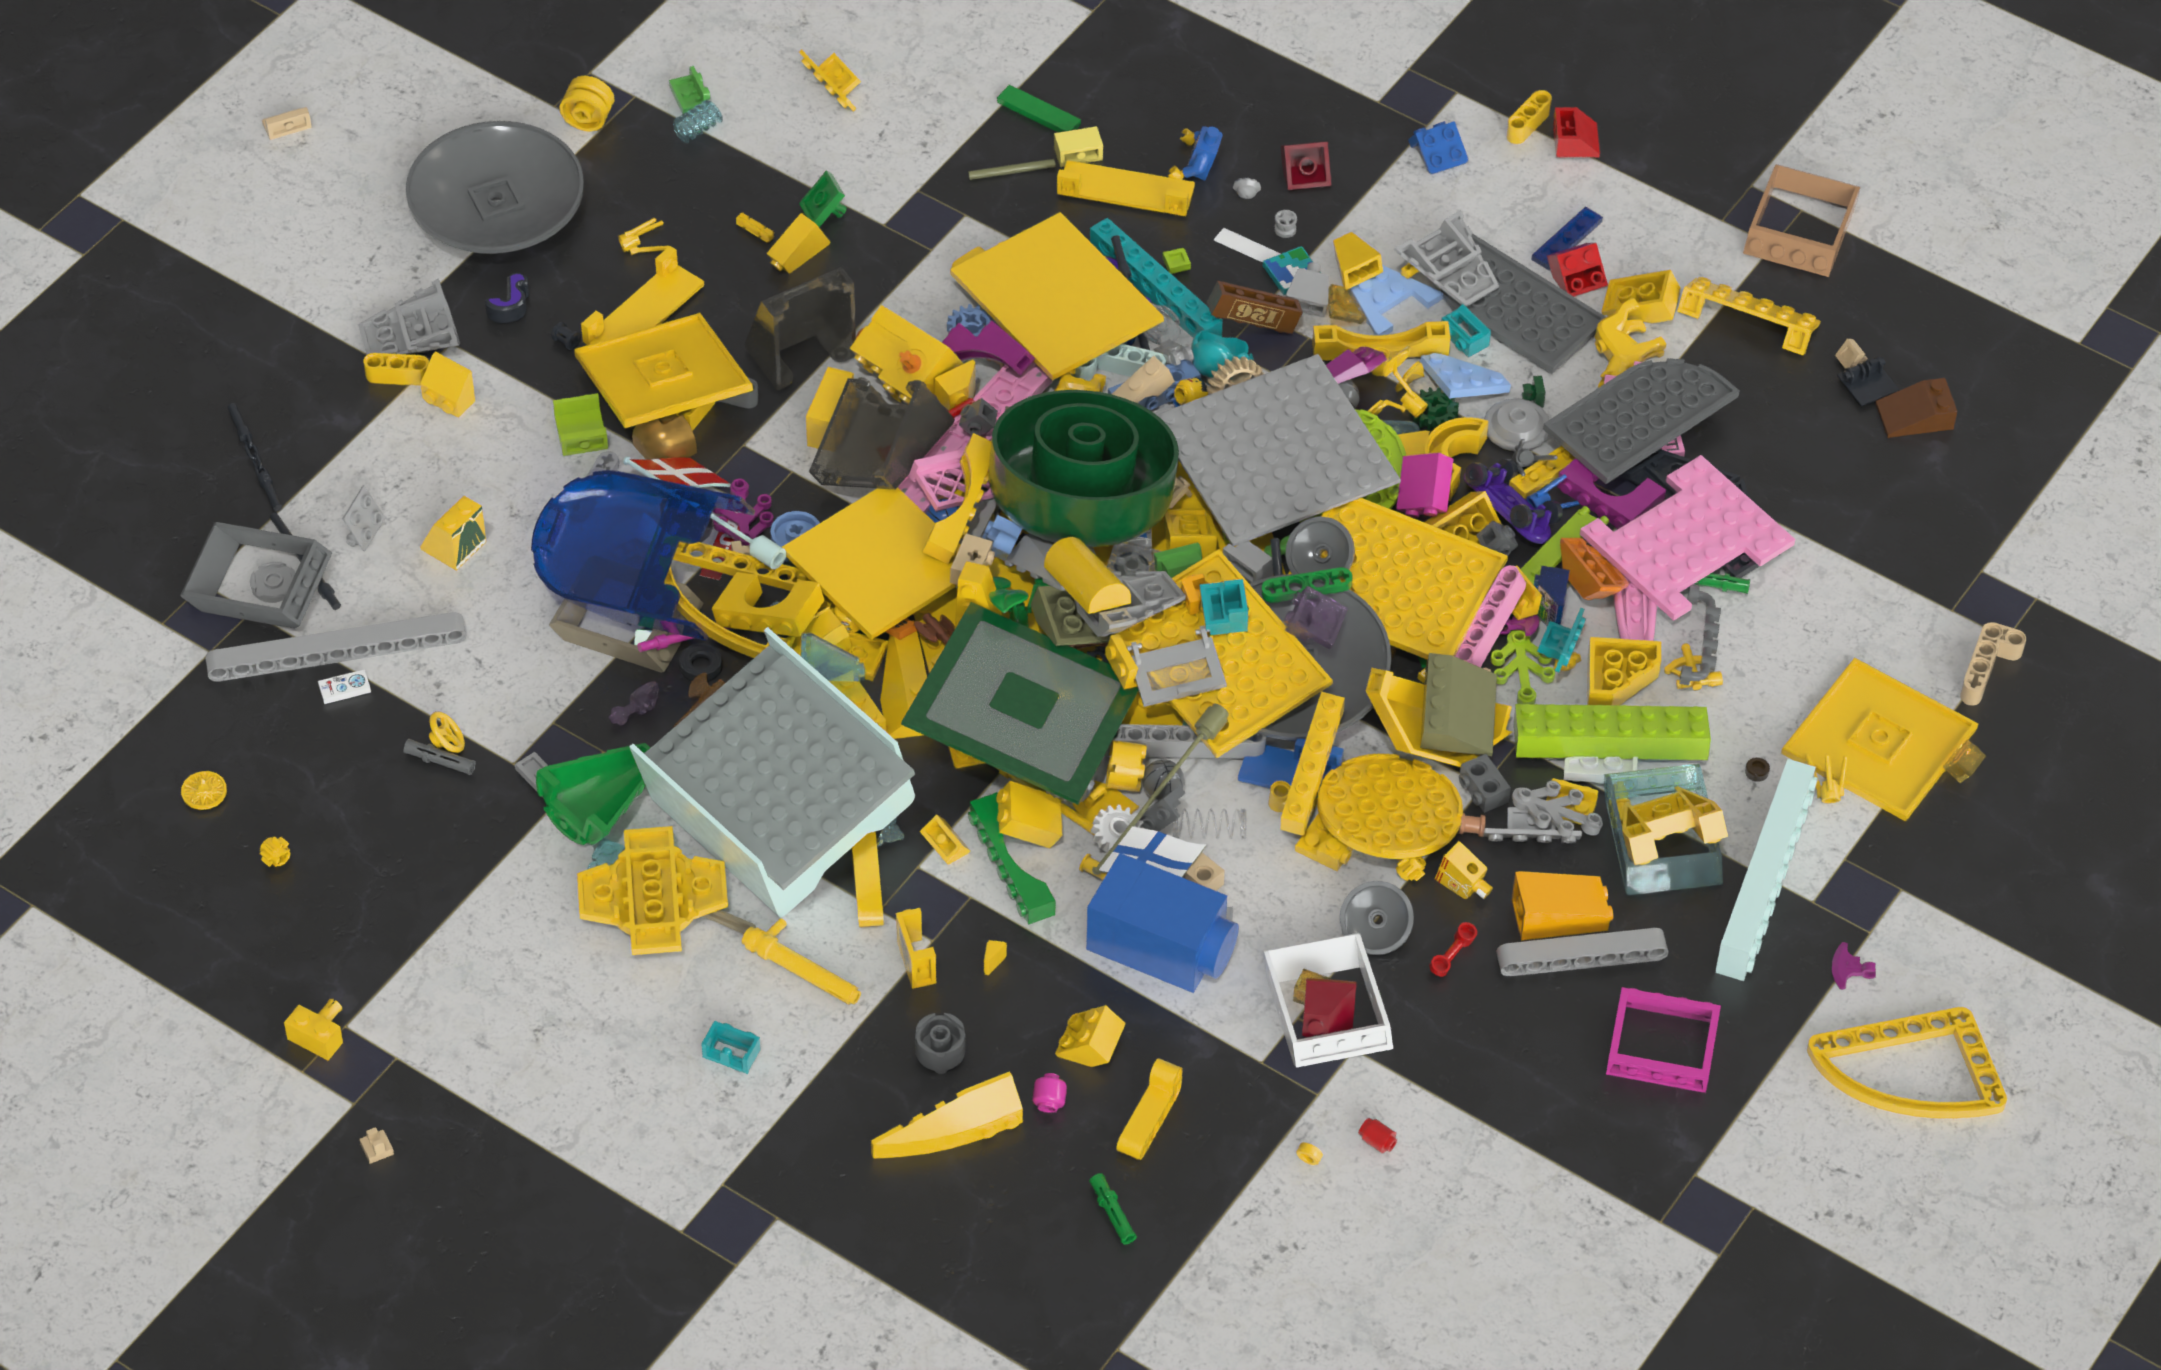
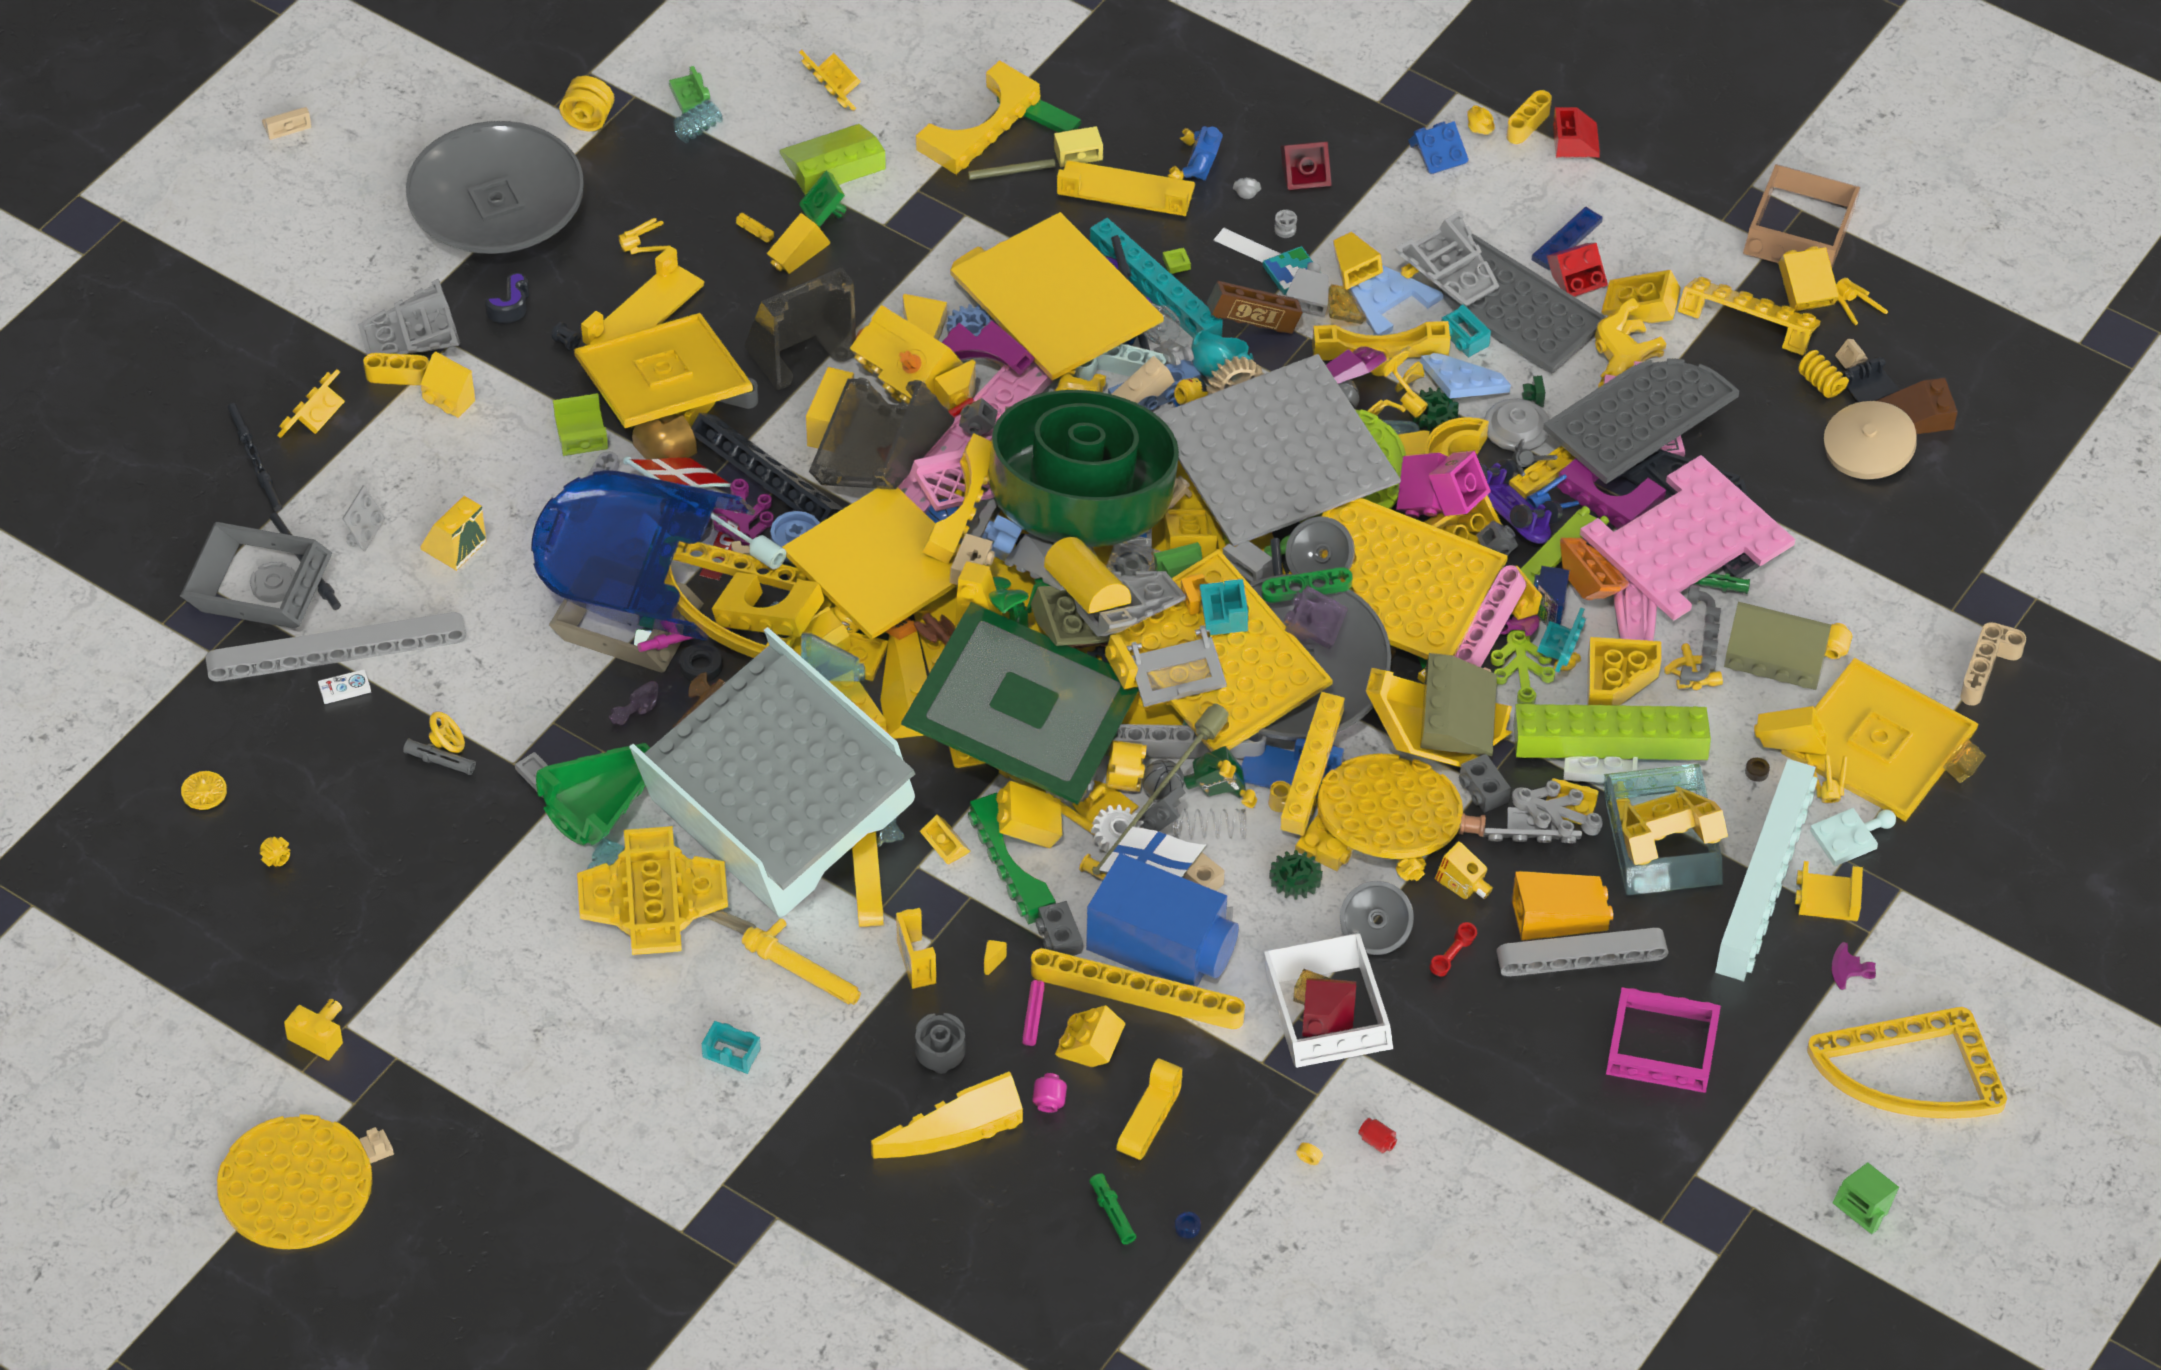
(294, 1182): none -> yellow tile
(318, 409): none -> yellow bracket
(763, 467): none -> black brick
(844, 153): none -> lime slope
(925, 314): none -> yellow slope
(959, 147): none -> yellow arch
(1033, 1013): none -> dark pink axle
(1059, 935): none -> dark grey brick
(1187, 1225): none -> clear blue tile
(1199, 1003): none -> yellow beam
(1219, 774): none -> dark green torso
(1295, 874): none -> dark green gear
(1459, 483): none -> dark pink brick
(1480, 120): none -> yellow plate
(1777, 645): none -> olive slope
(1792, 730): none -> yellow slope
(1808, 278): none -> yellow brick
(1822, 375): none -> yellow piece
(1829, 895): none -> yellow panel
(1839, 641): none -> yellow head
(1847, 836): none -> light aqua plate
(1848, 291): none -> yellow plant
(1866, 1197): none -> bright green plate
(1870, 440): none -> tan dish

